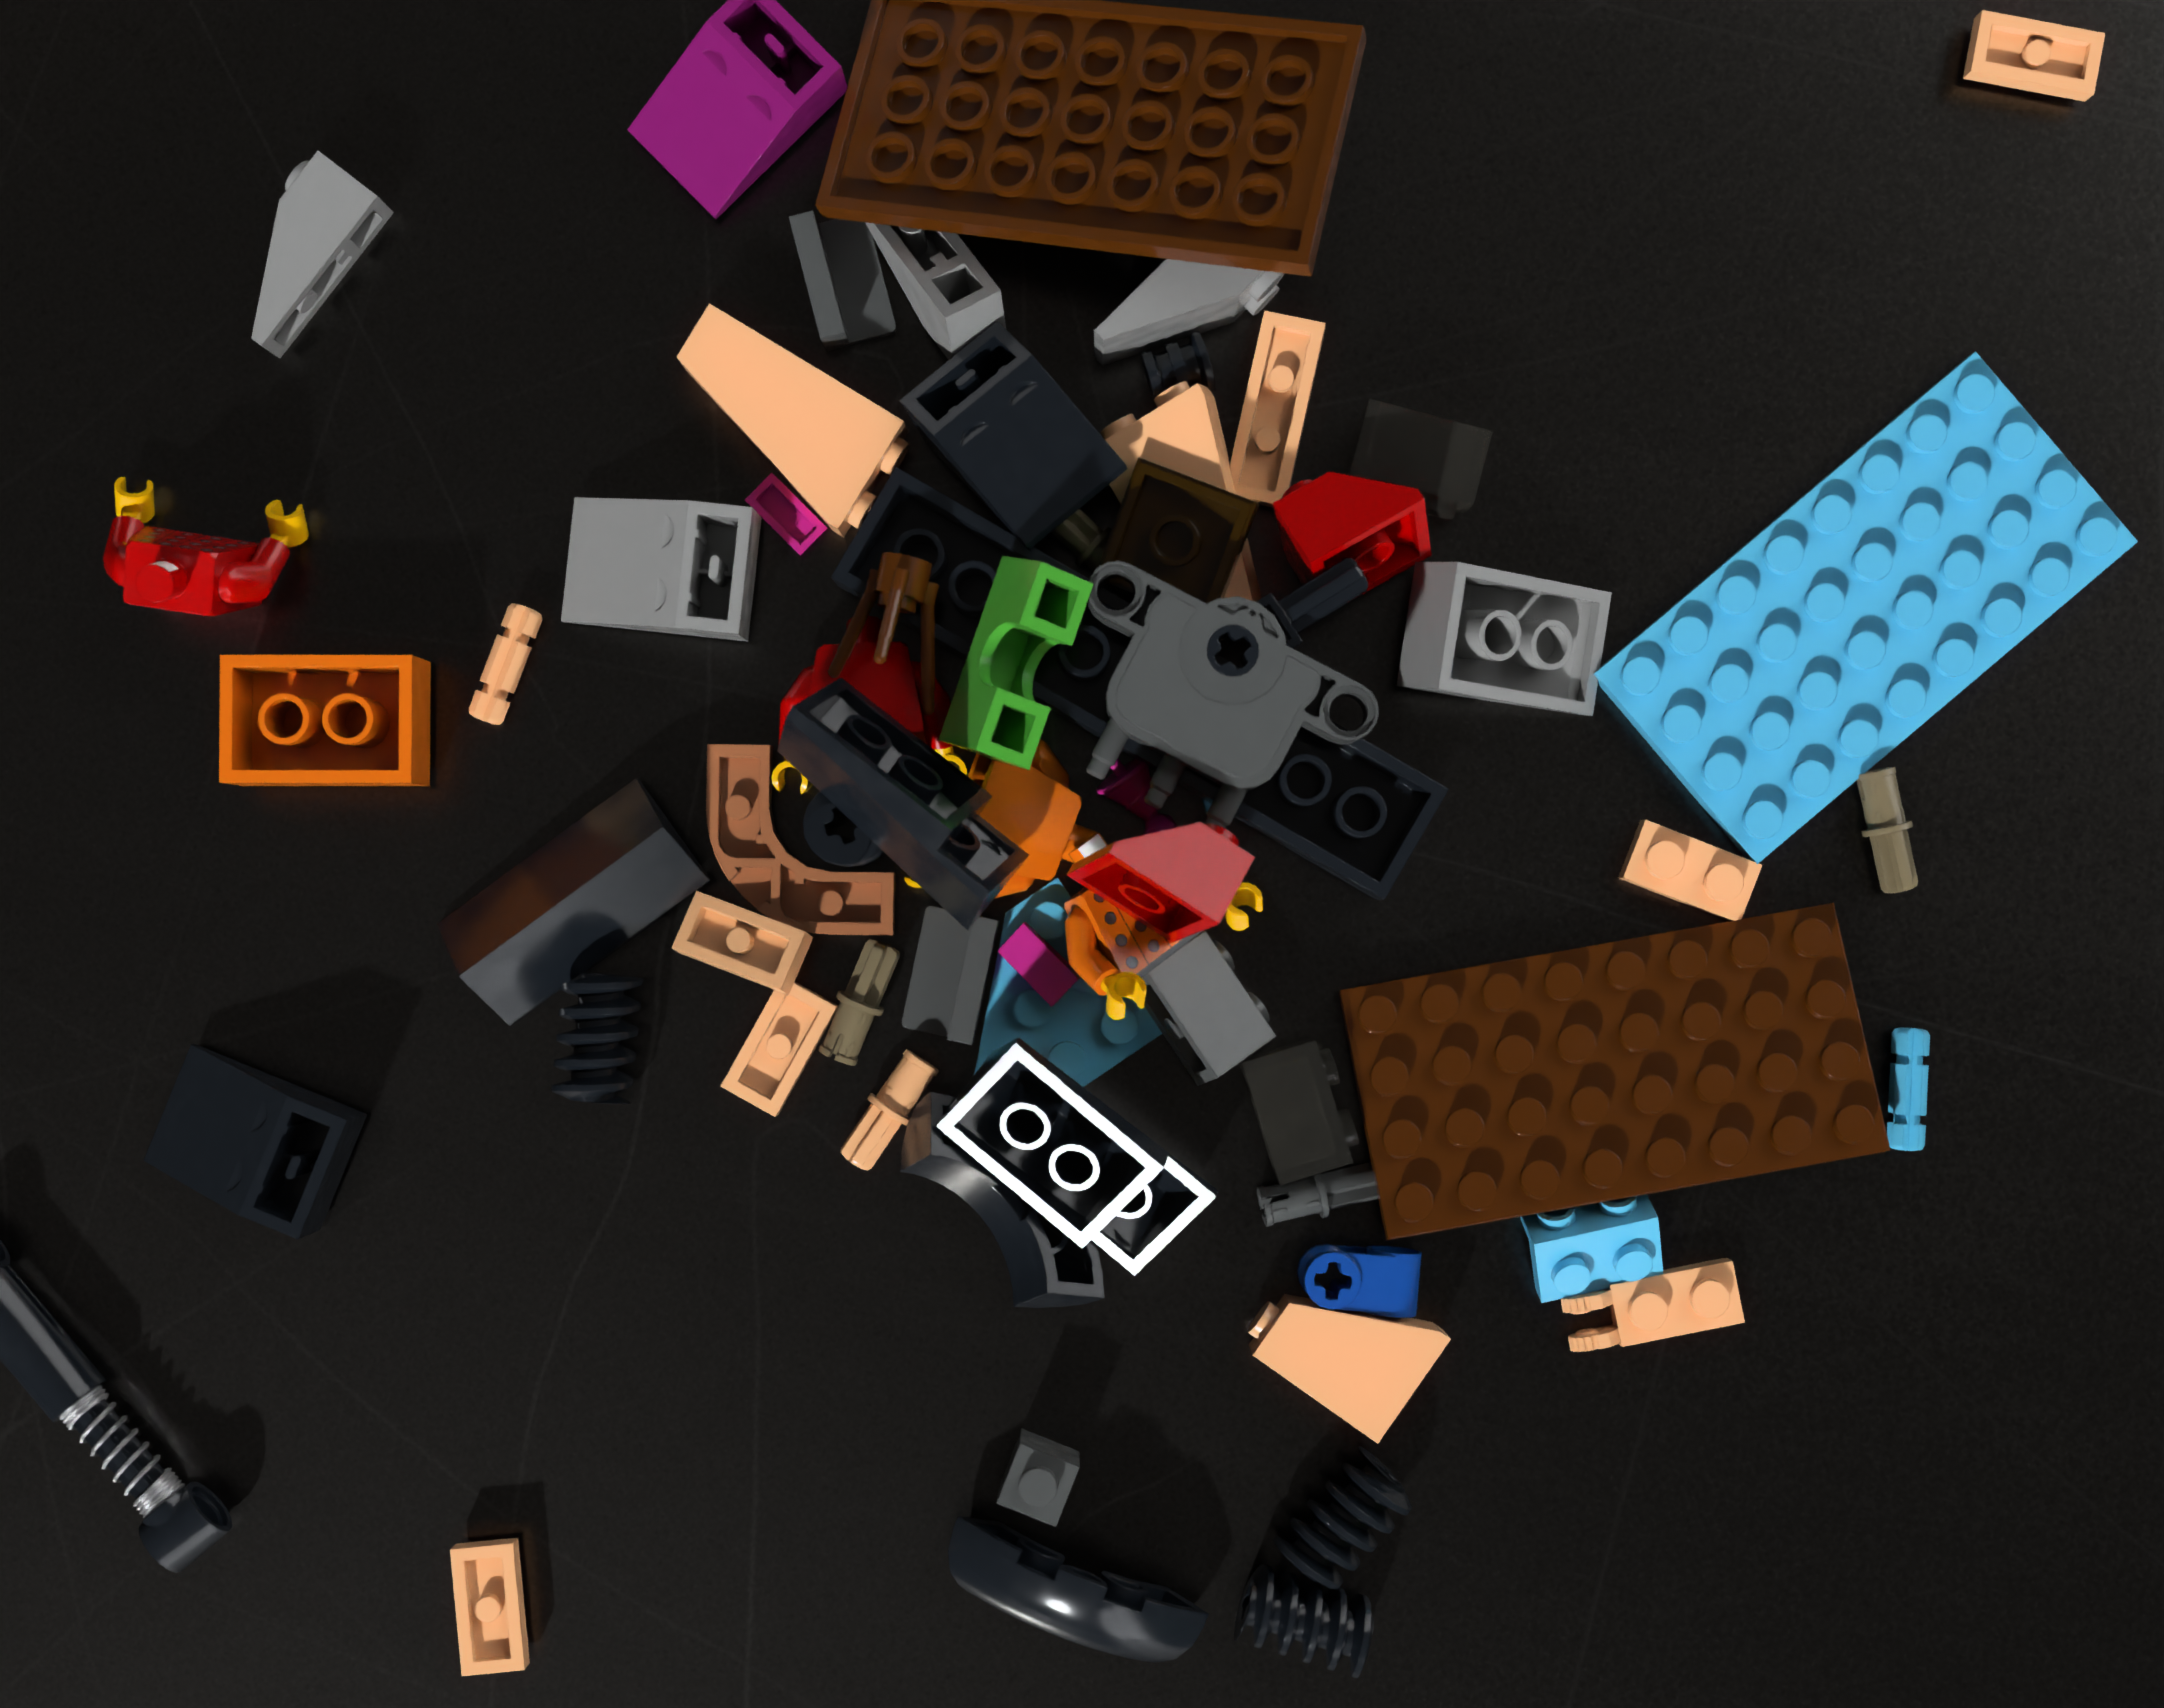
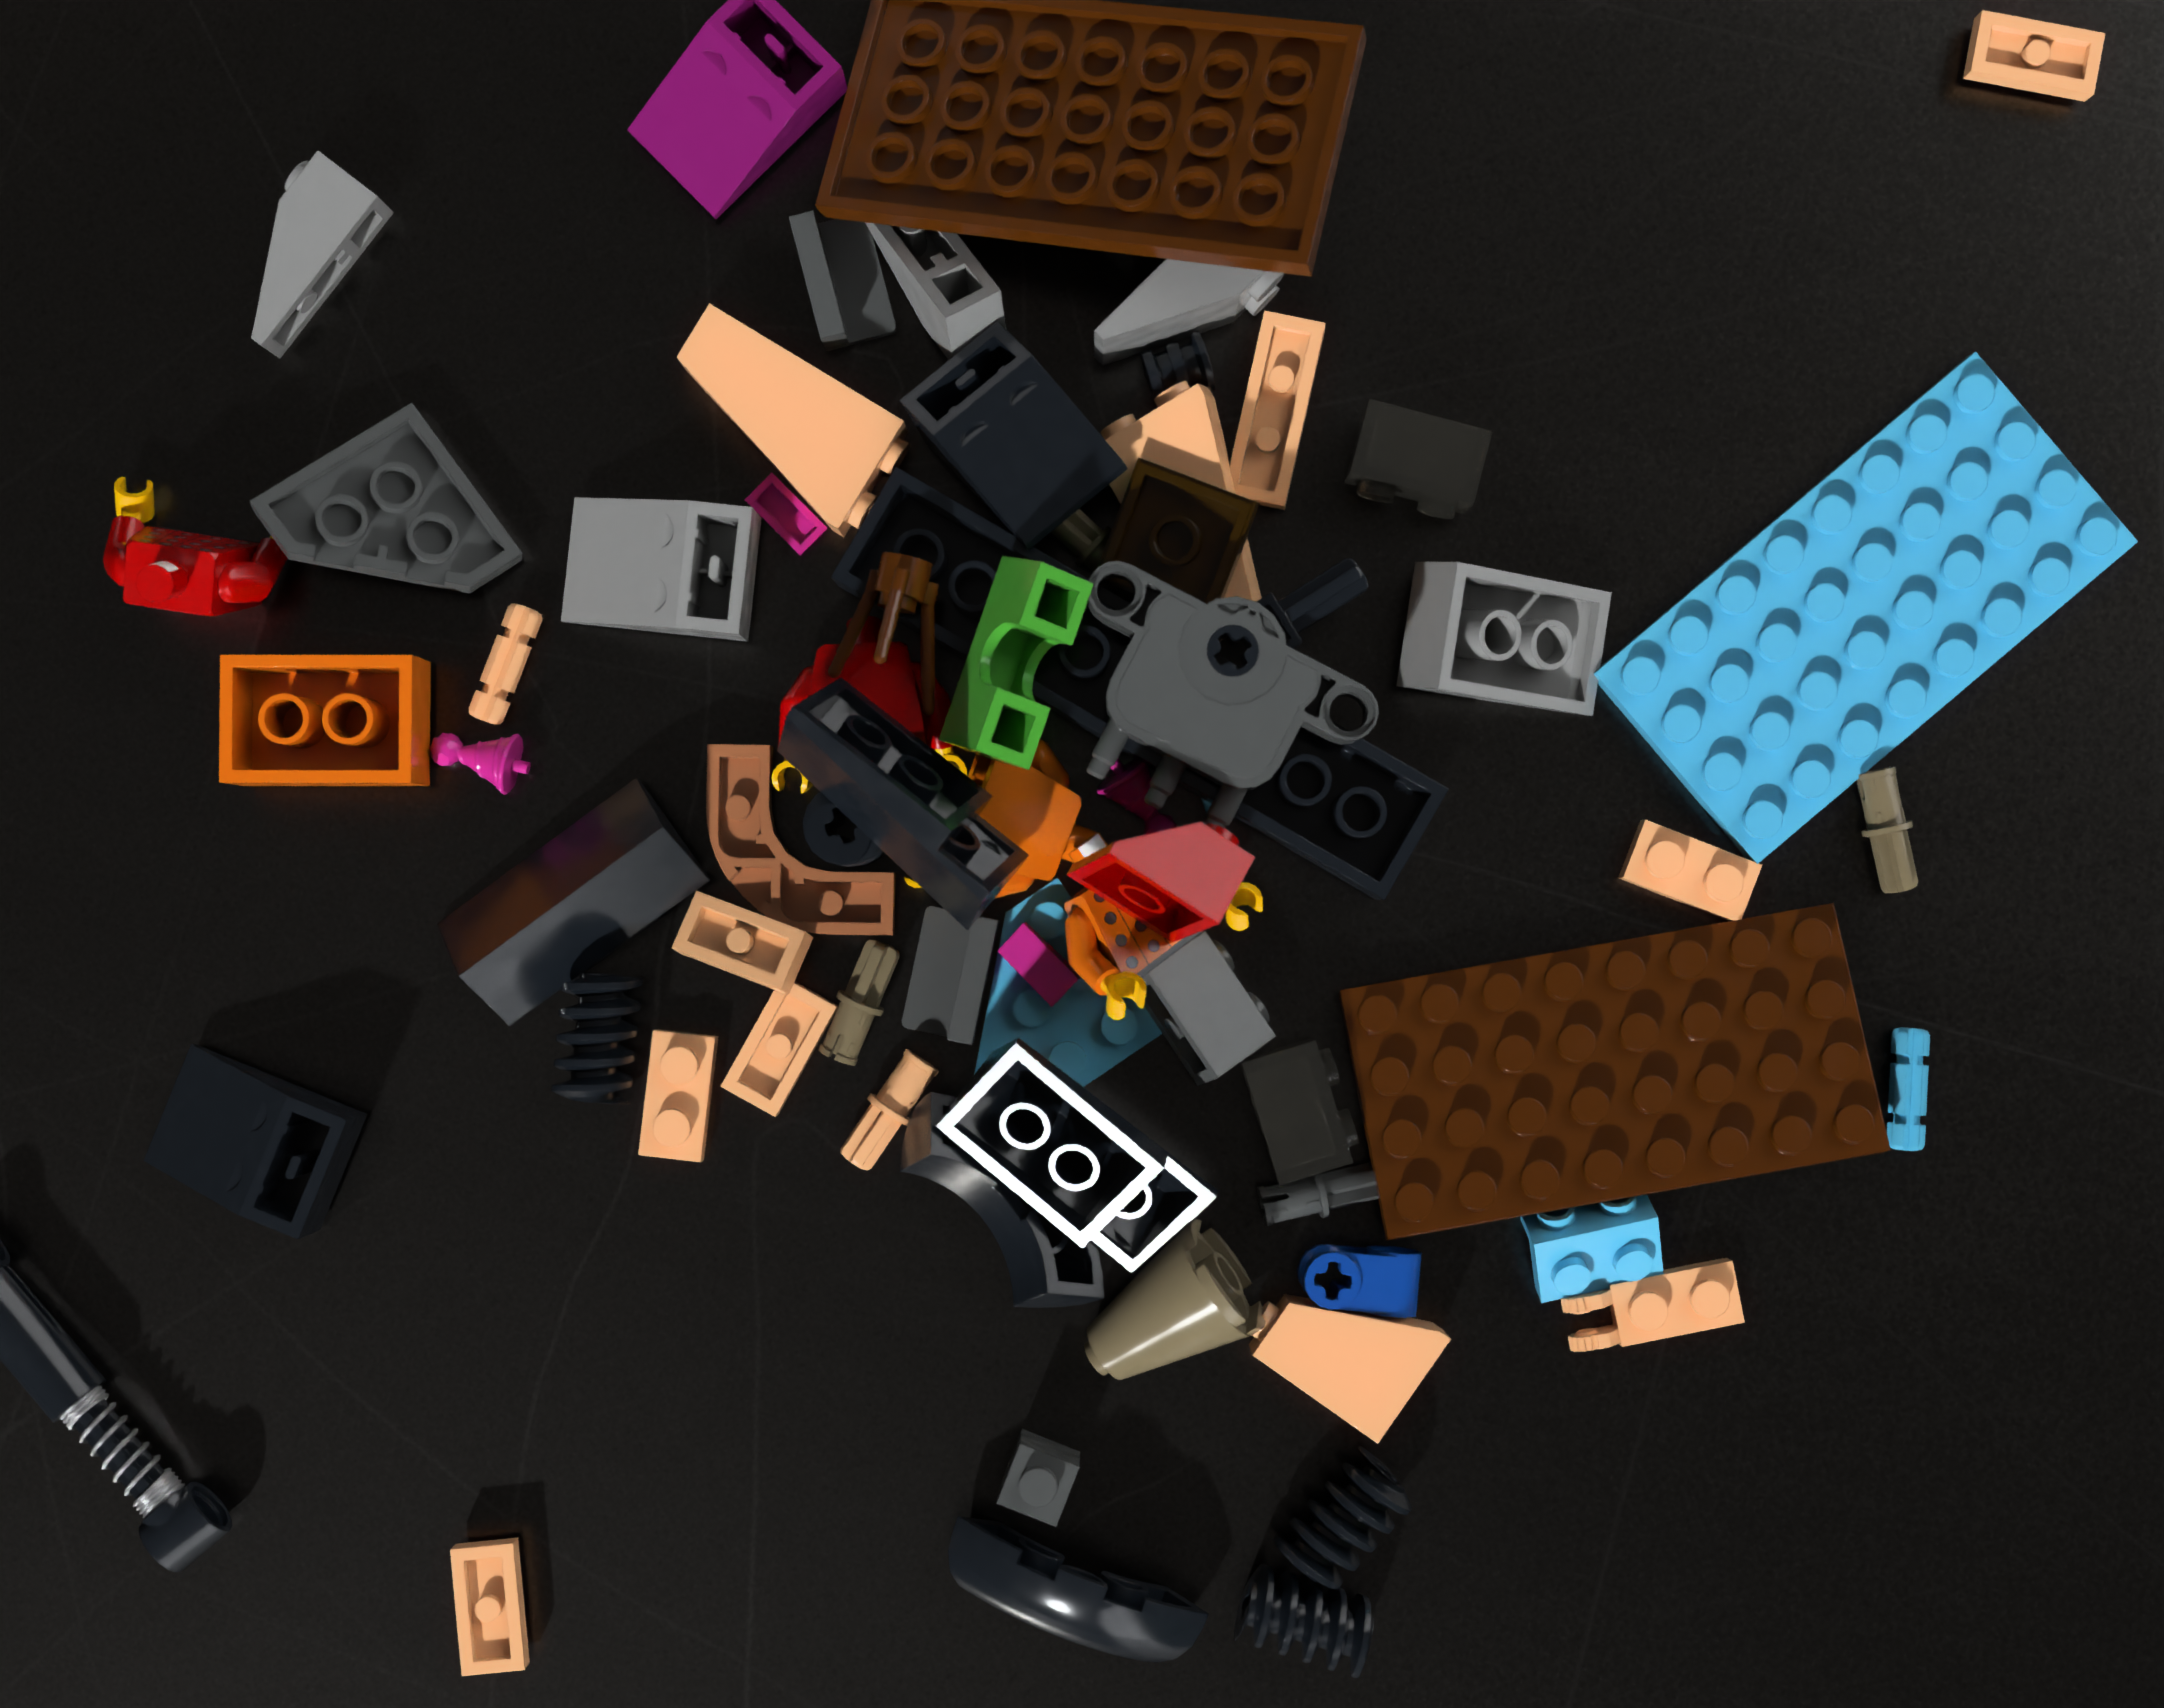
(390, 510): none -> dark grey plate
(492, 760): none -> dark pink piece
(678, 1095): none -> light nougat plate
(1175, 1308): none -> dark tan cone
(1352, 518): red slope -> none

